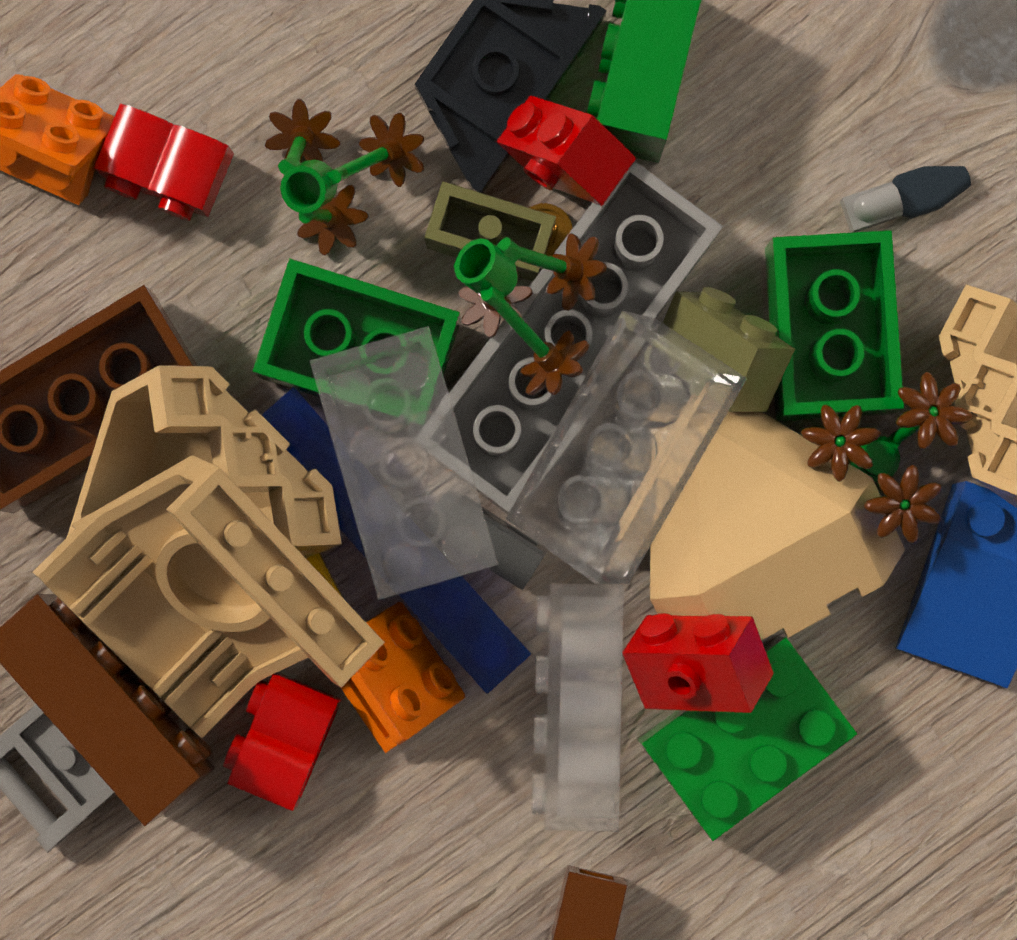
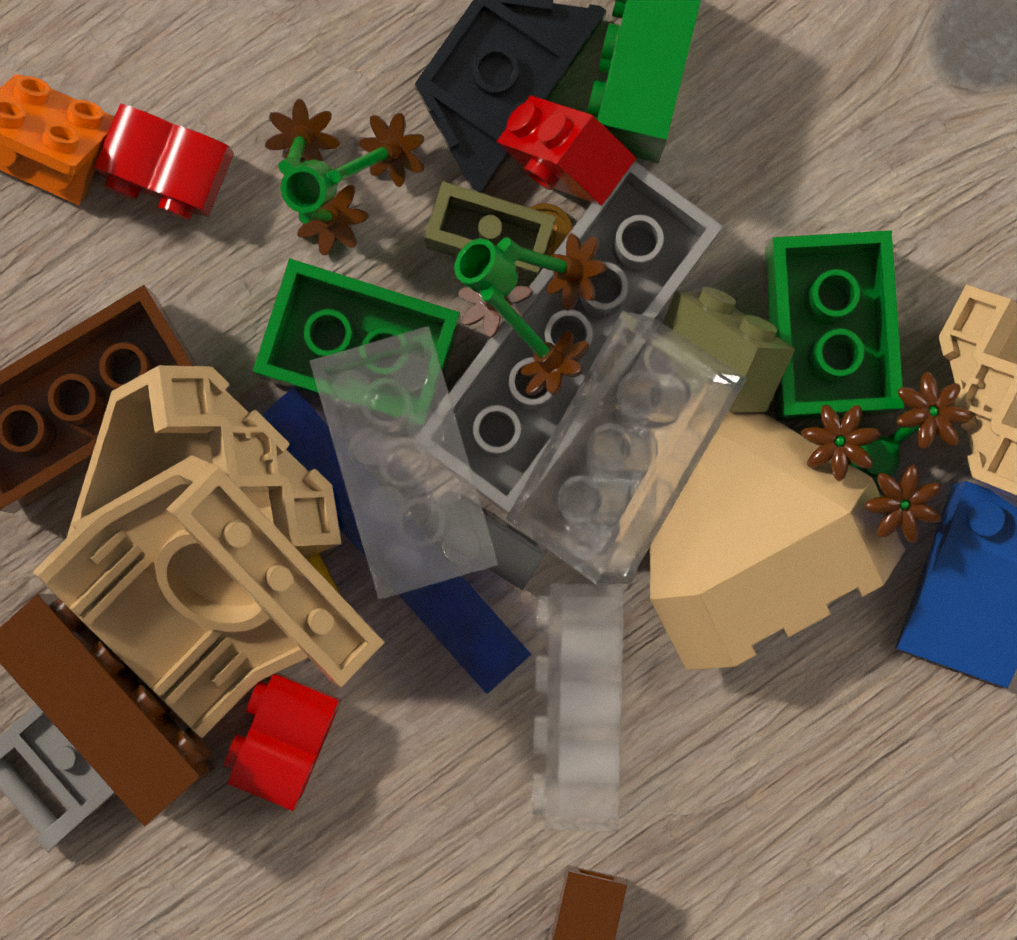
(402, 682): orange bracket -> none
(698, 663): red brick -> none
(738, 760): green brick -> none
(906, 196): piece -> none

